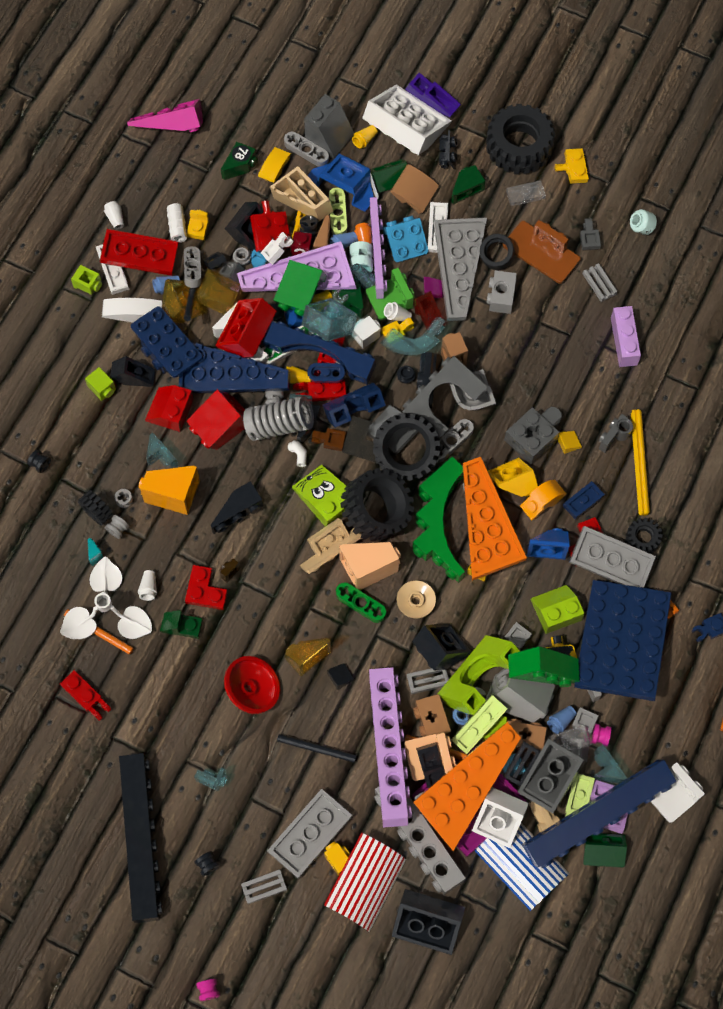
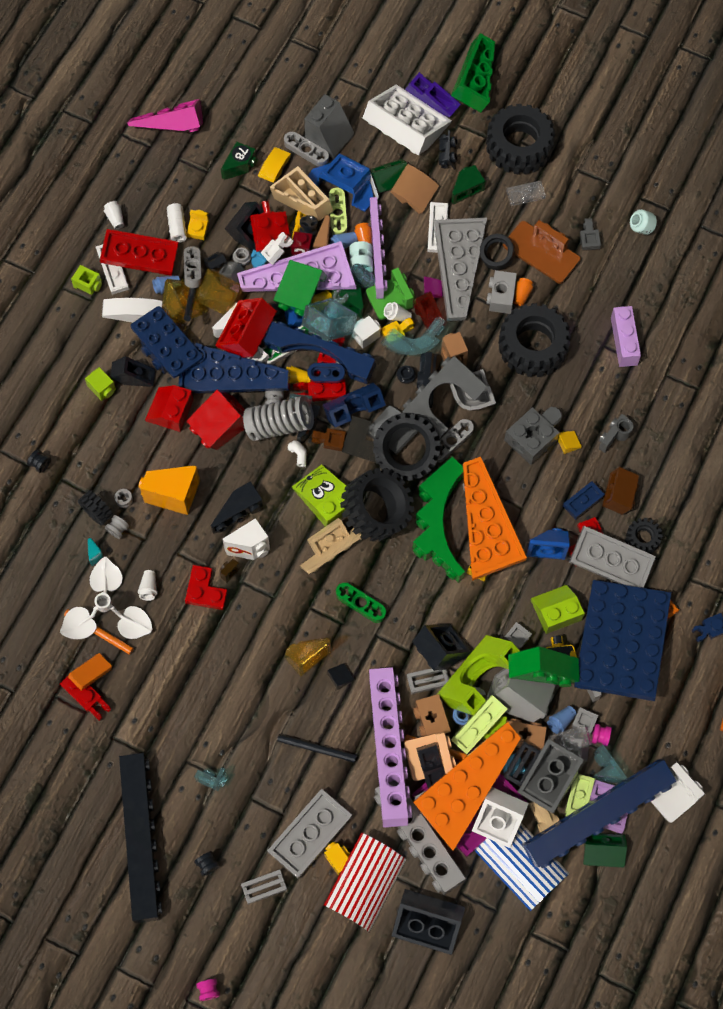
(90, 671): none -> orange tile
(157, 450): clear light blue slope -> none
(182, 625): dark green slope -> none
(247, 542): none -> white slope
(258, 679): red dish -> none
(364, 136): yellow cone -> none
(369, 562): light nougat slope -> none
(406, 238): dark azure bracket -> none
(416, 590): tan dish -> none
(474, 78): none -> green wedge
(514, 477): yellow slope -> none
(522, 291): none -> orange cone
(542, 320): none -> black tyre
(542, 497): light orange brick -> none
(574, 166): yellow plate -> none
(586, 273): light grey tile -> none
(621, 491): none -> reddish brown brick
(640, 463): yellow axle -> none

